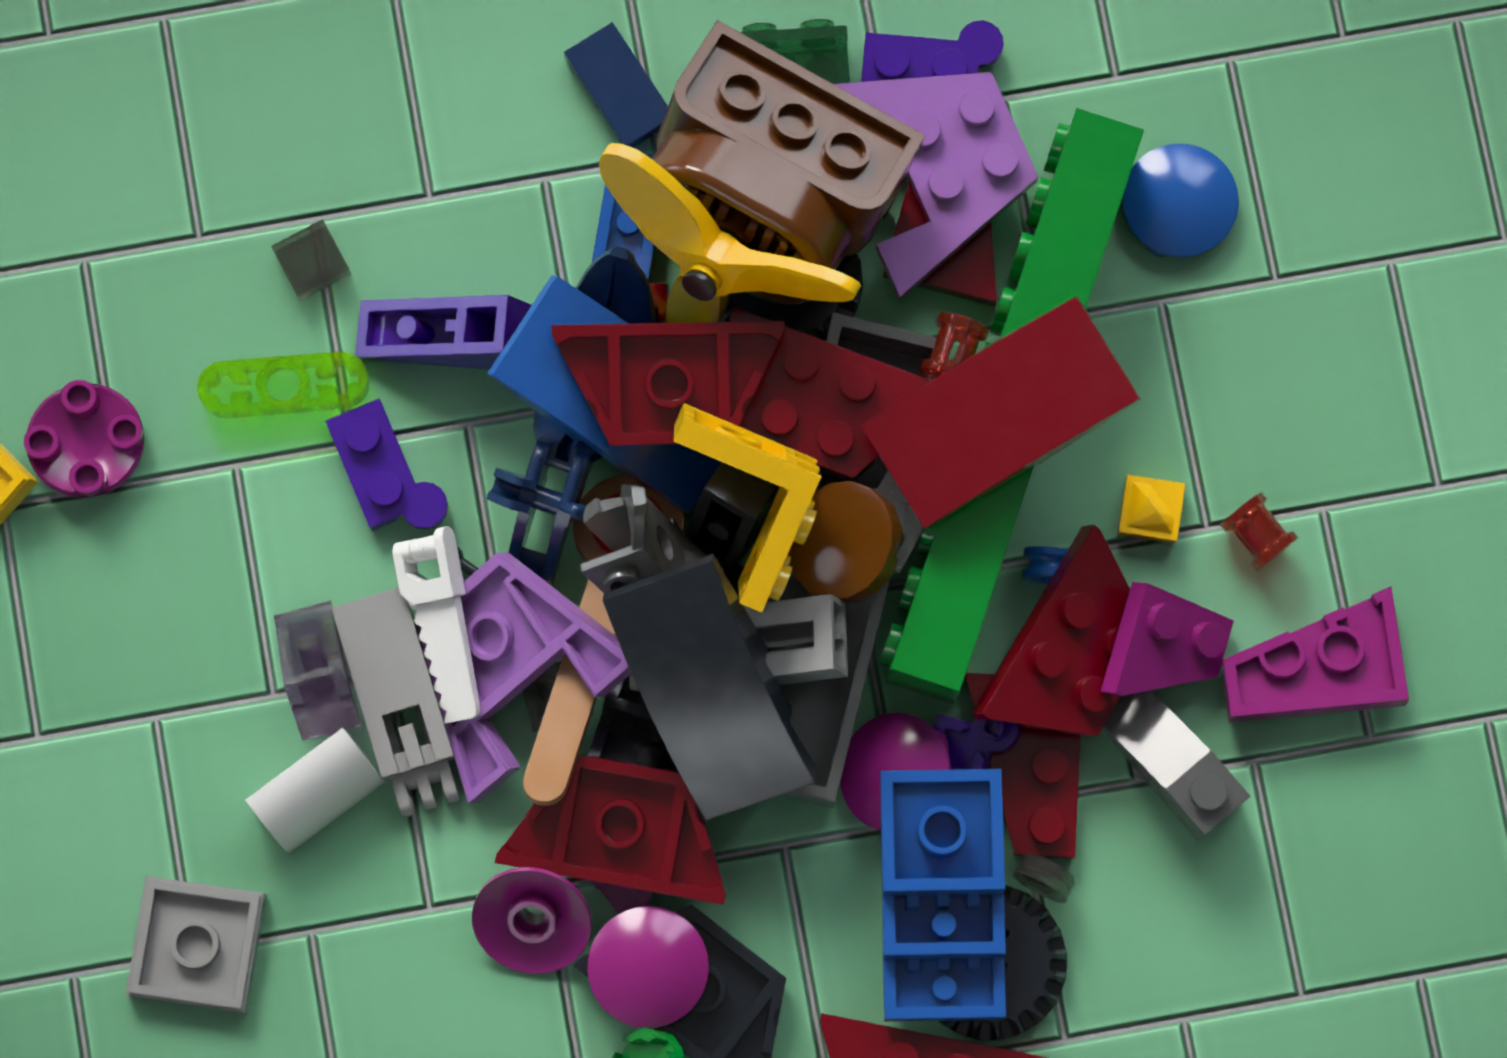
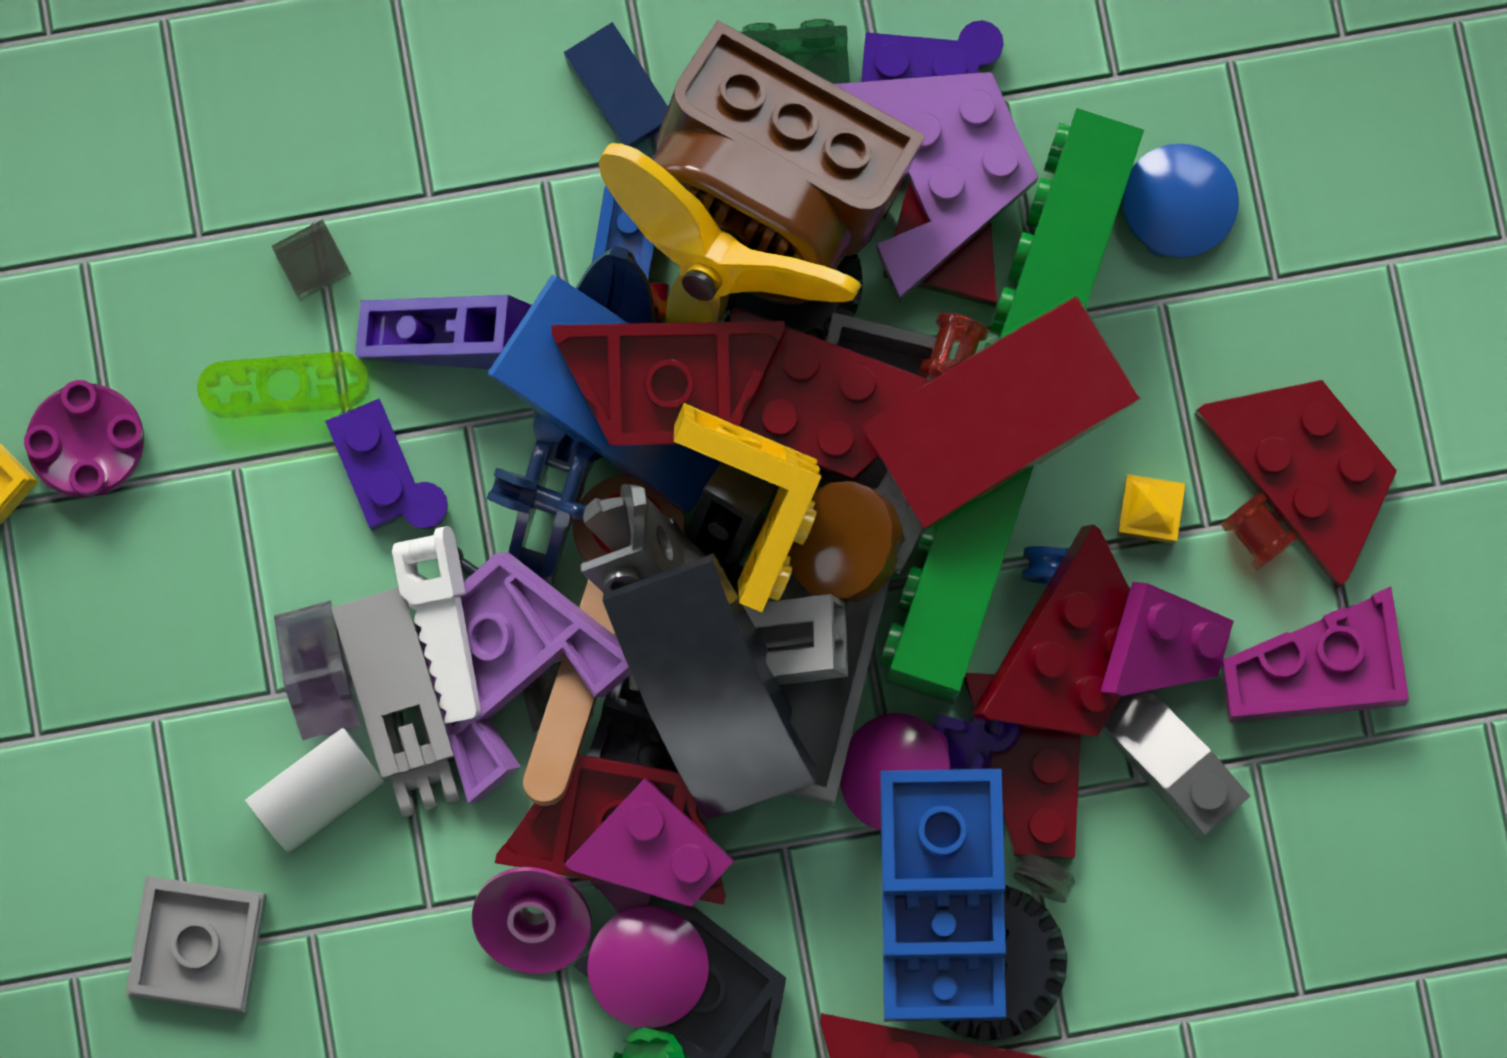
(652, 849): none -> magenta wing
(1310, 466): none -> dark red wing

